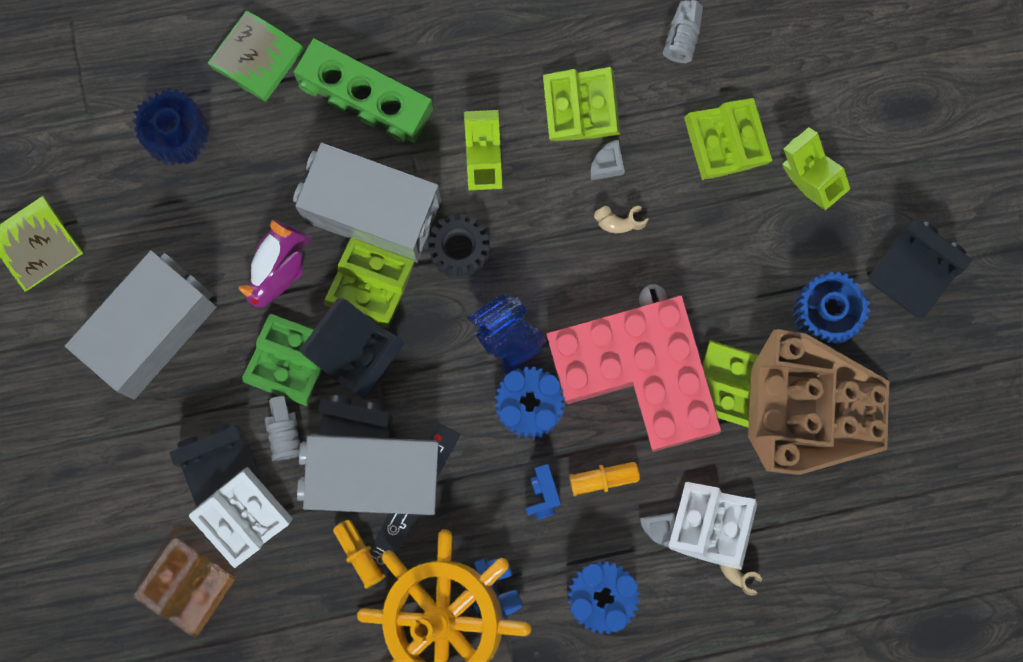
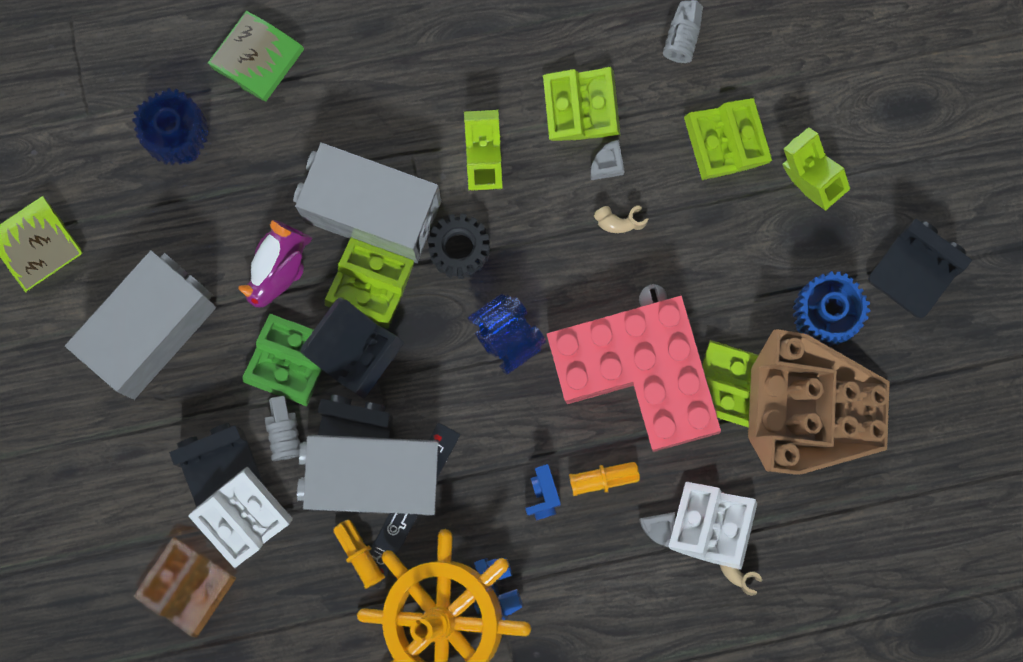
(322, 60): bright green brick -> none
(544, 390): blue brick -> none
(613, 615): blue brick -> none

